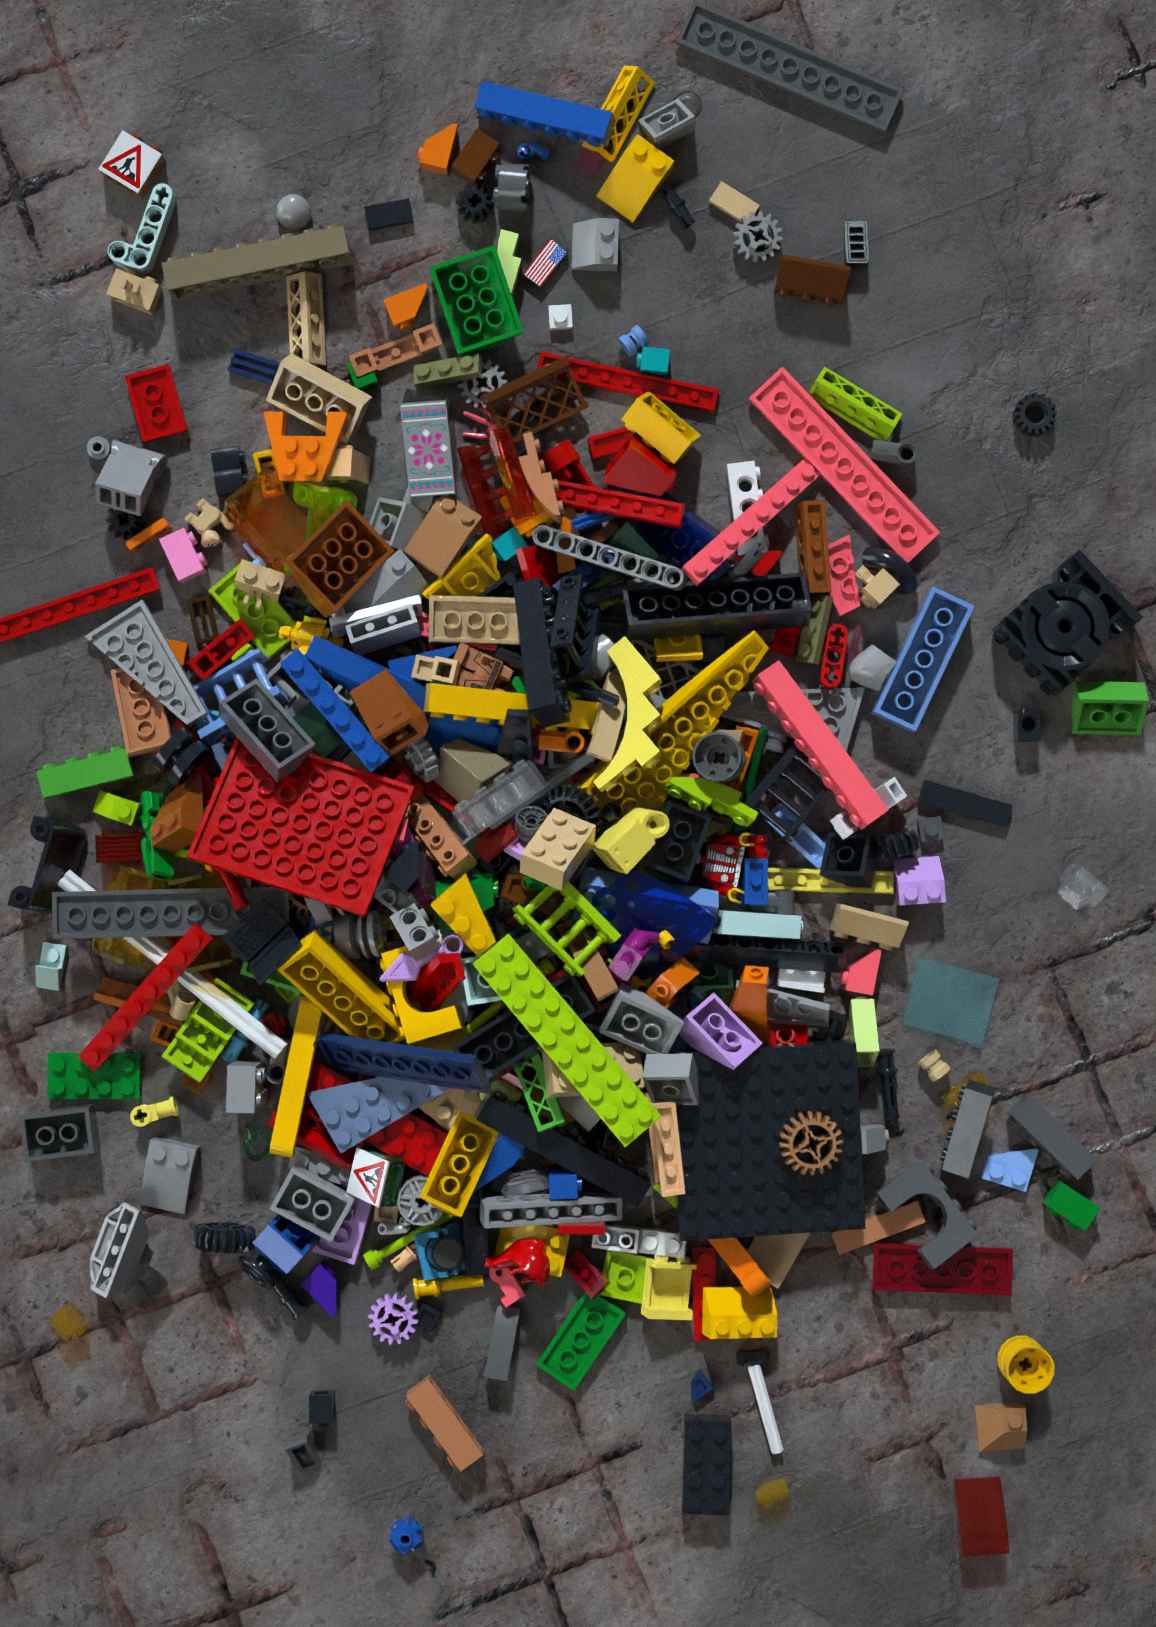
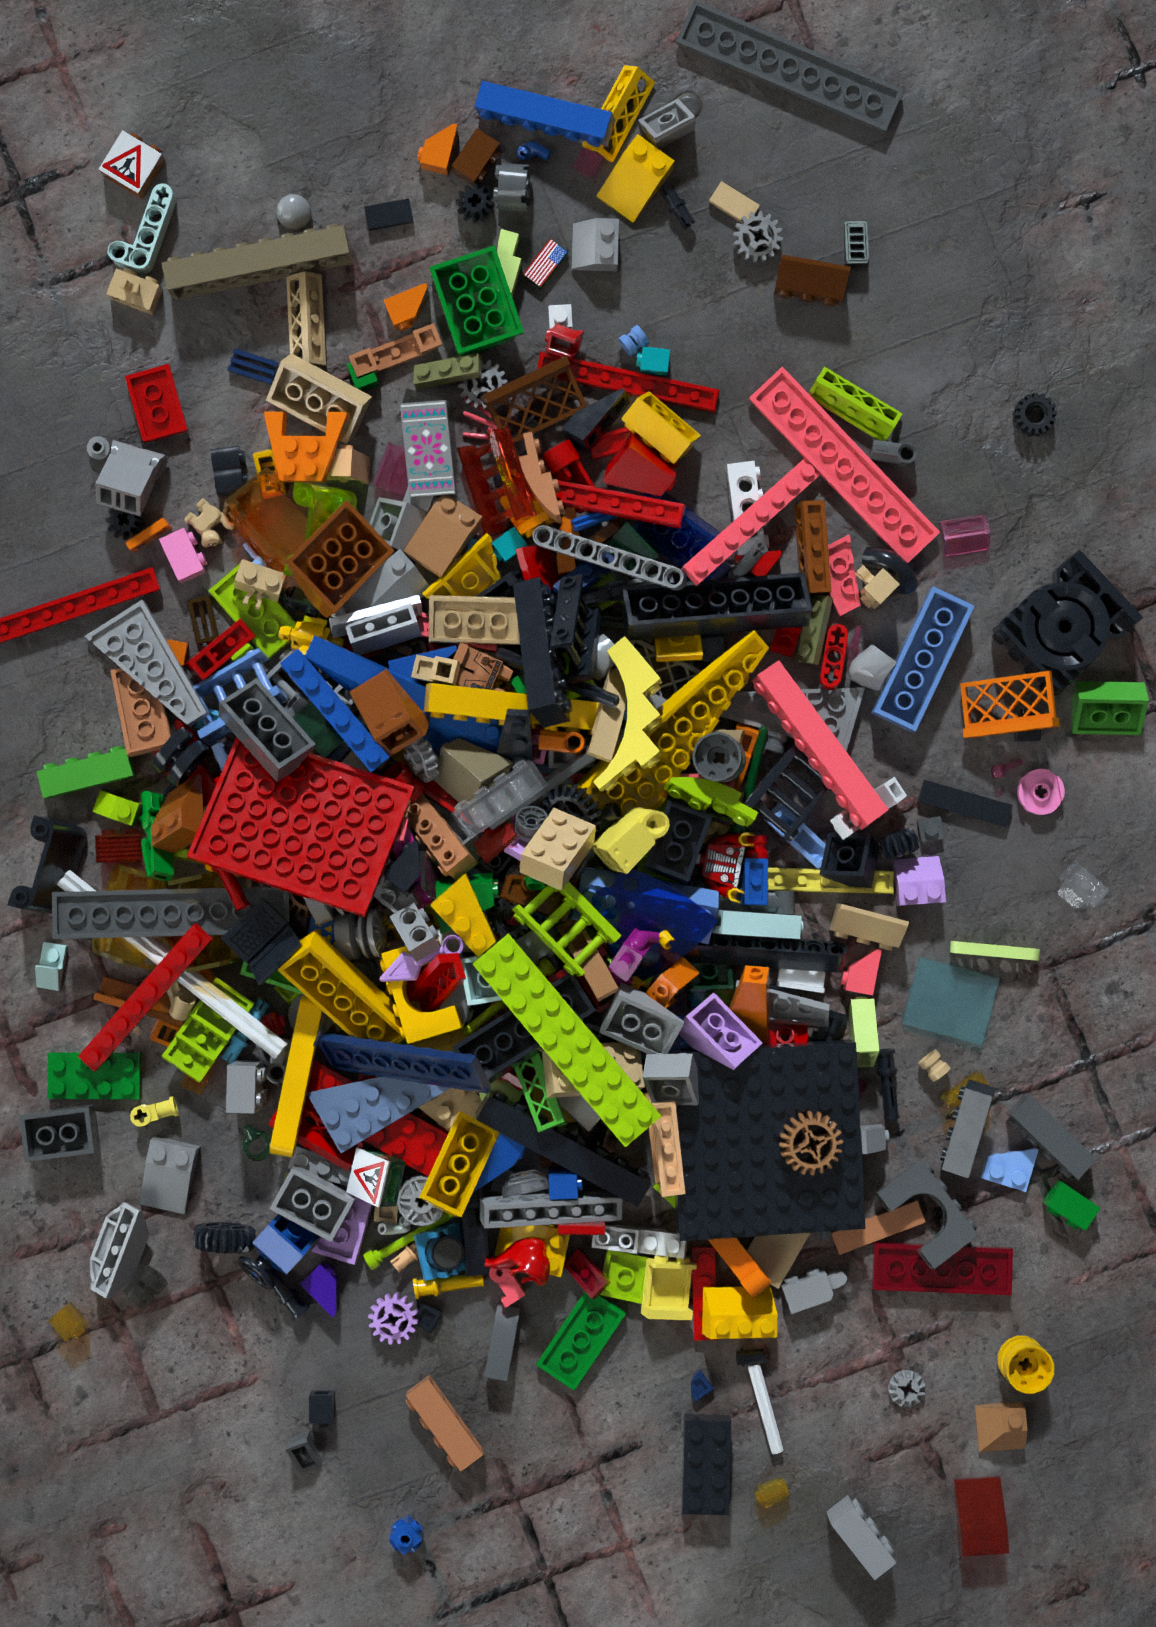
(392, 471): none -> clear pink plate
(563, 341): none -> red window
(594, 420): none -> black slope
(811, 1288): none -> light grey hinge
(862, 1536): none -> light grey brick
(901, 1379): none -> light grey gear
(965, 535): none -> clear pink panel
(994, 950): none -> yellowish green beam
(998, 771): none -> clear pink hand
(1014, 724): none -> orange fence
(1050, 800): none -> bright pink plate

